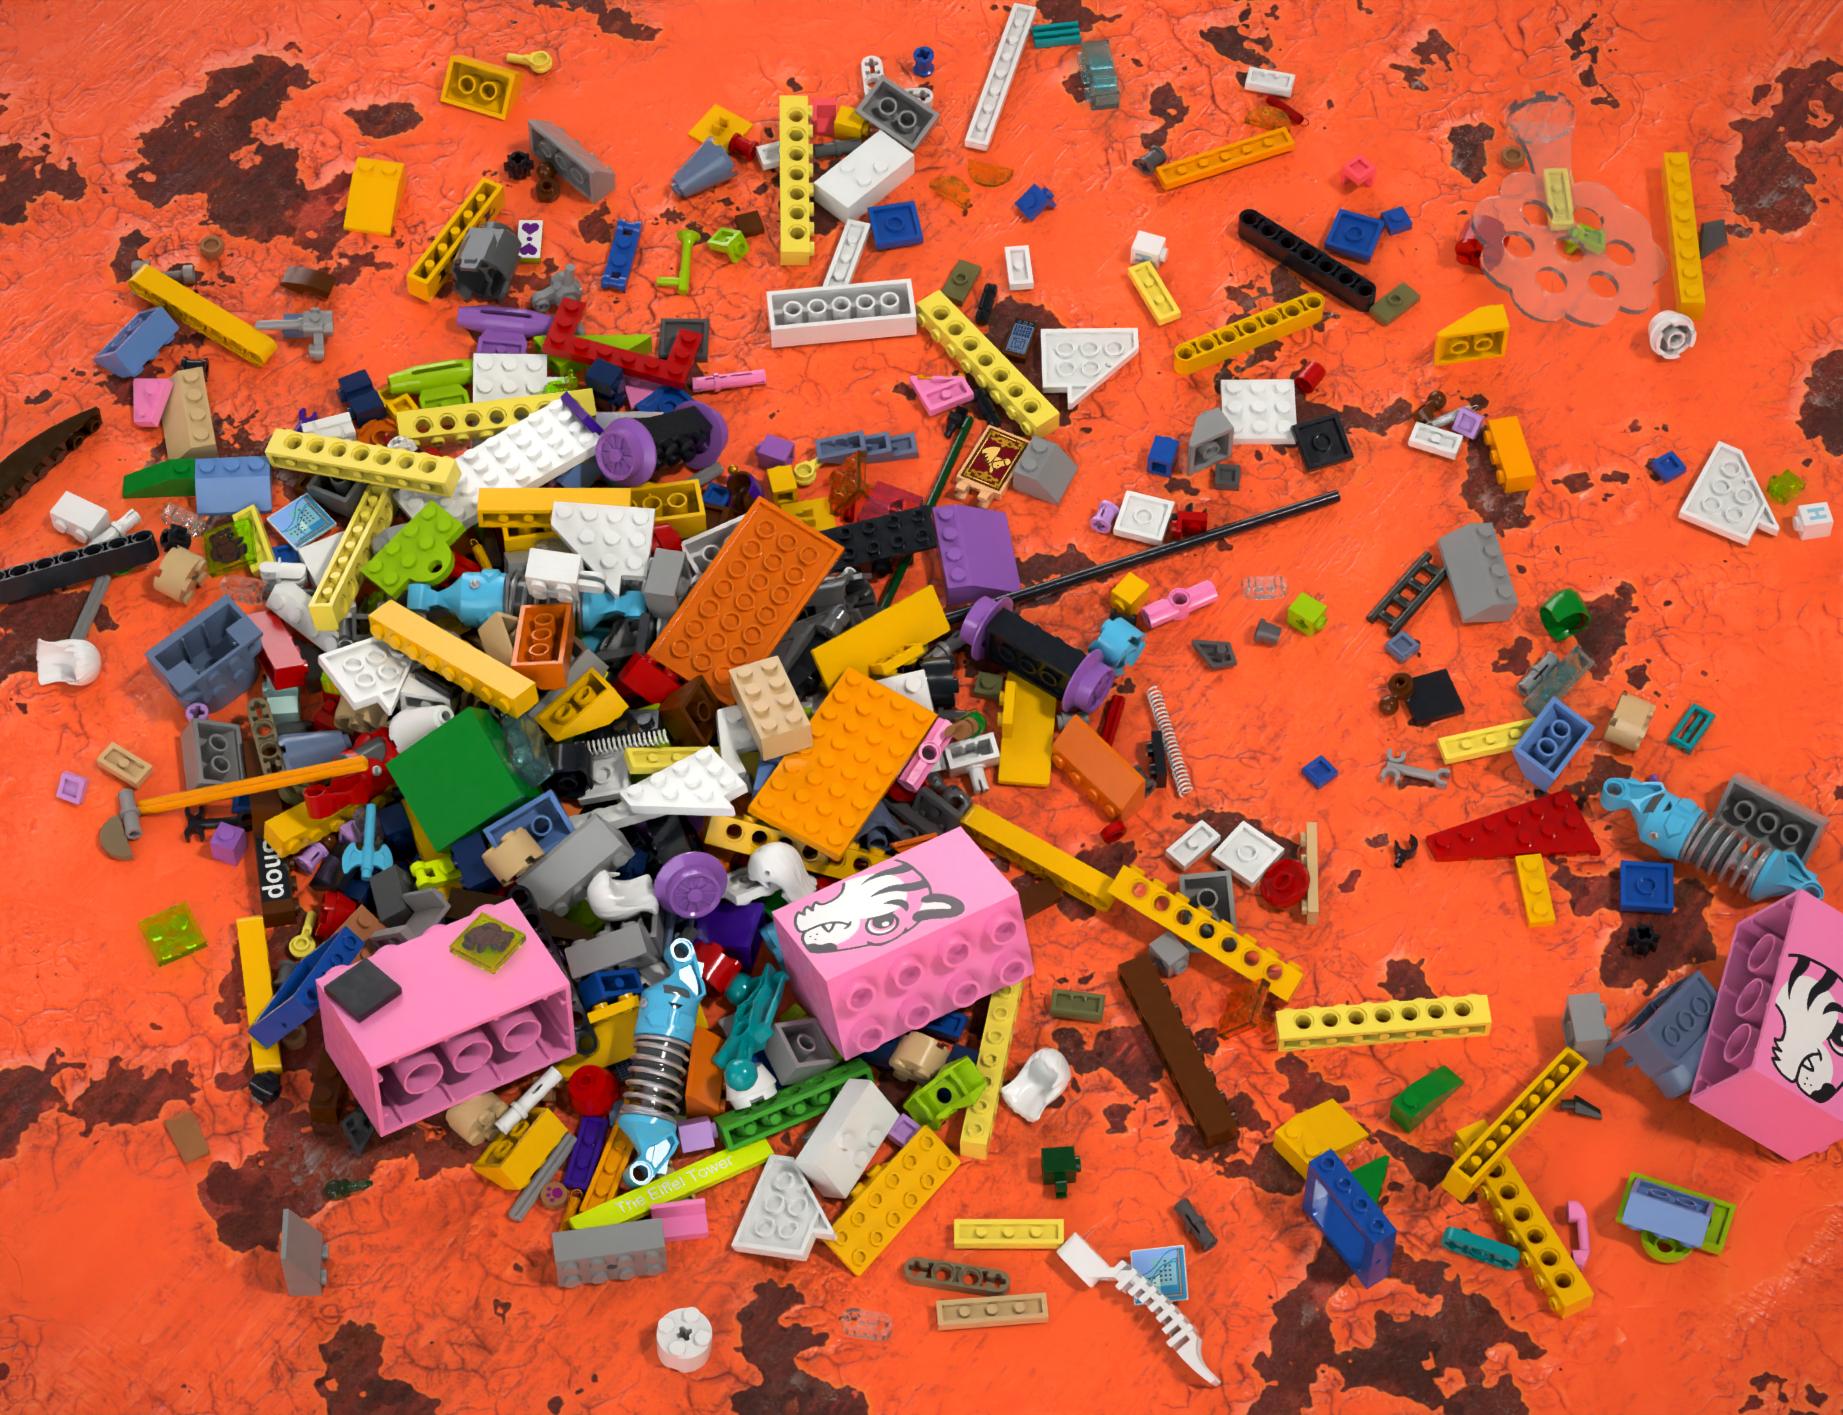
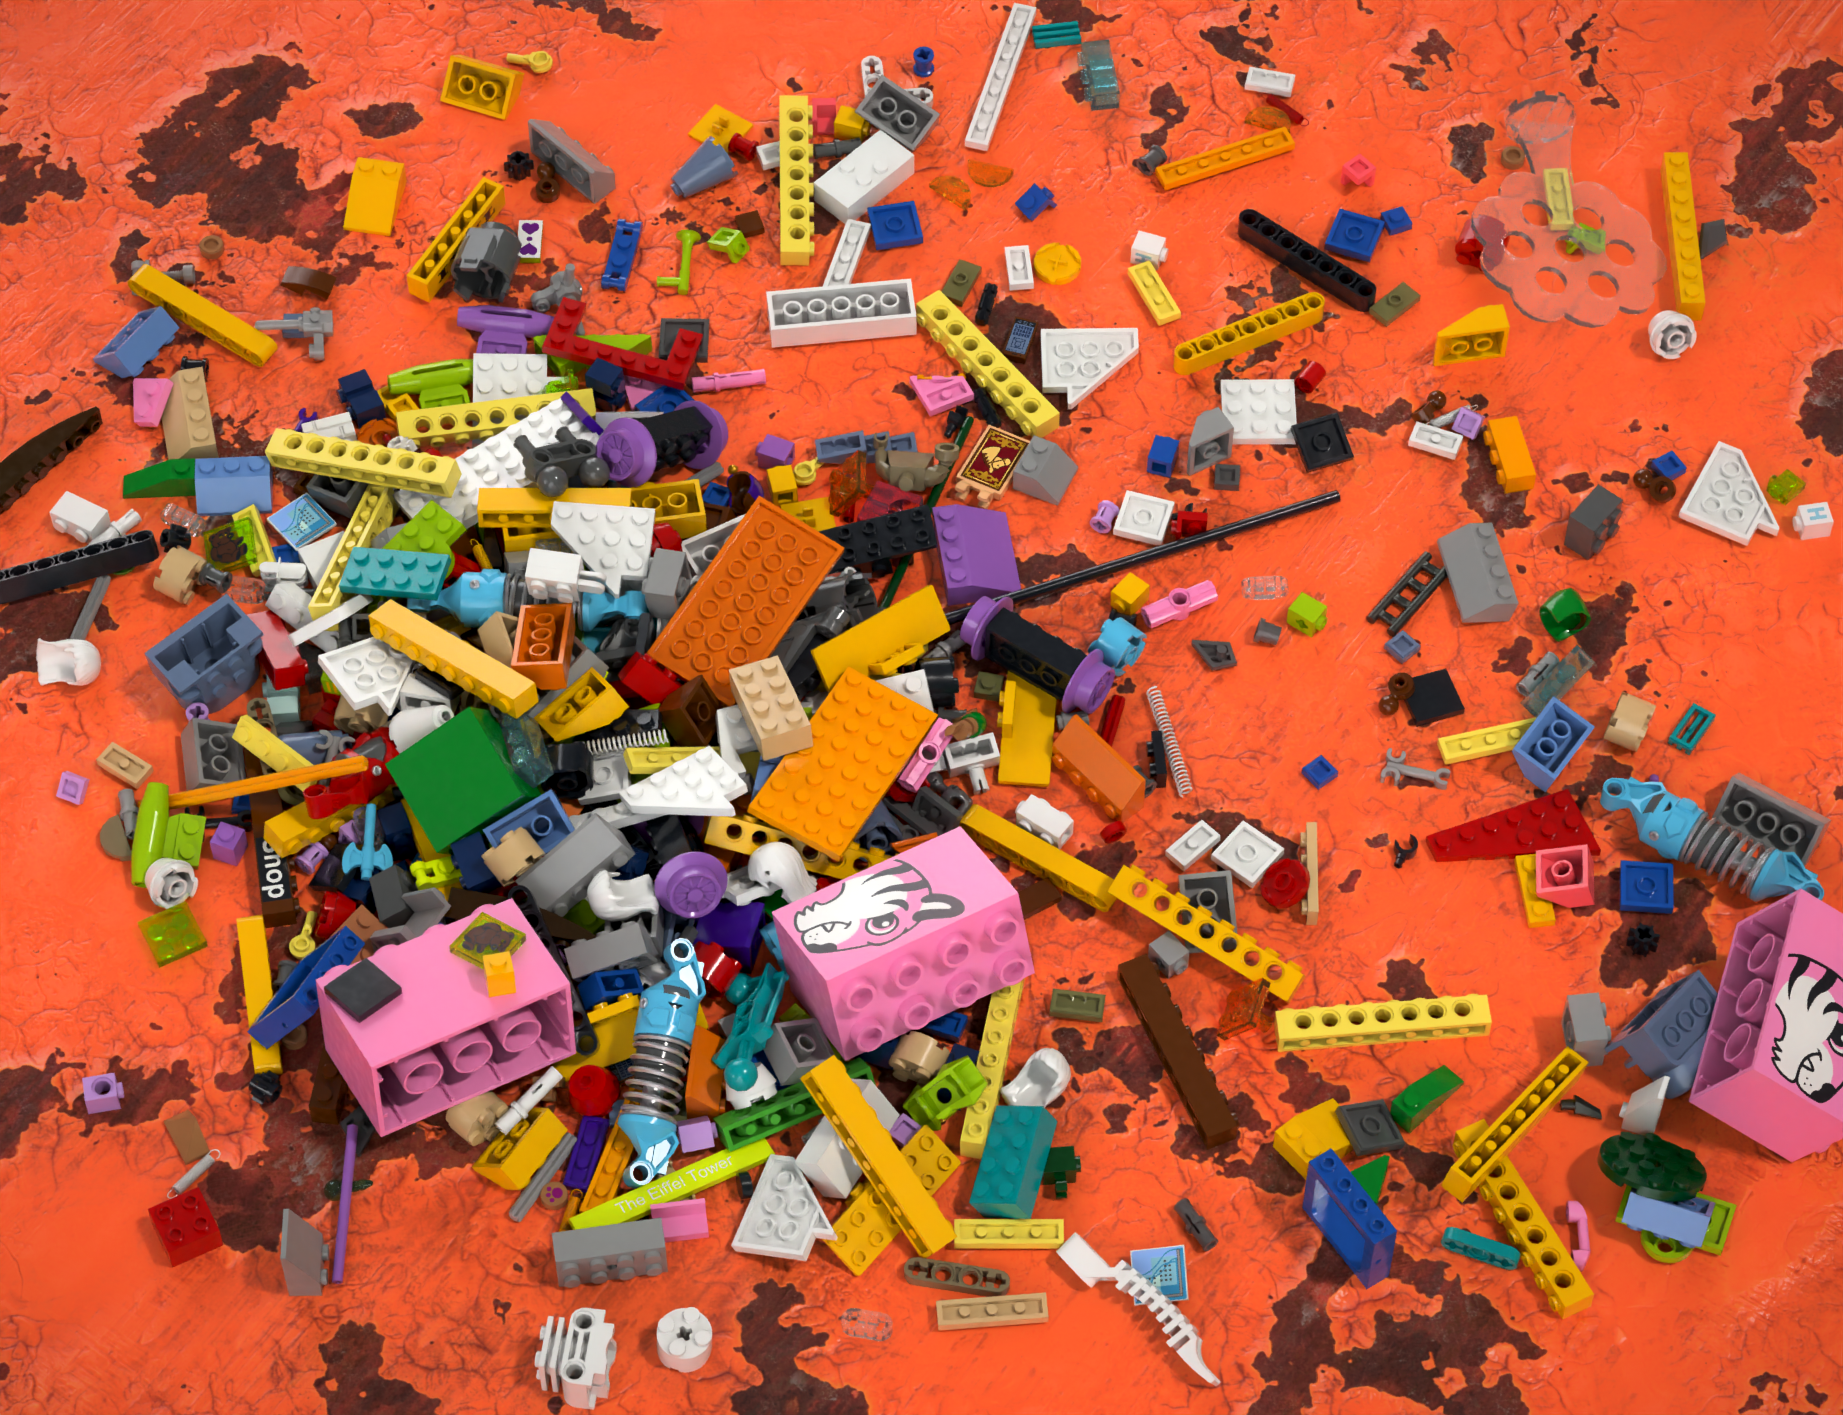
(100, 1103): none -> lavender brick
(163, 836): none -> lime plate
(170, 882): none -> white cone
(185, 1227): none -> red brick
(193, 1174): none -> white piece
(215, 578): none -> dark grey bush
(269, 748): none -> light yellow plate
(330, 619): none -> white beam
(334, 745): none -> light grey bar
(345, 1202): none -> medium lavender piece
(395, 573): none -> teal plate
(499, 974): none -> yellow brick
(556, 462): none -> dark grey piece
(577, 1357): none -> white piece
(744, 1185): none -> black tile
(878, 1157): none -> yellow brick
(913, 469): none -> dark tan torso
(1013, 1162): none -> teal brick
(1044, 821): none -> white brick
(1057, 263): none -> yellow tile
(1370, 1127): none -> dark grey tile
(1566, 876): none -> coral slope
(1593, 522): none -> dark grey brick
(1643, 479): none -> reddish brown plate
(1644, 1107): none -> white slope
(1652, 1166): none -> dark green plate

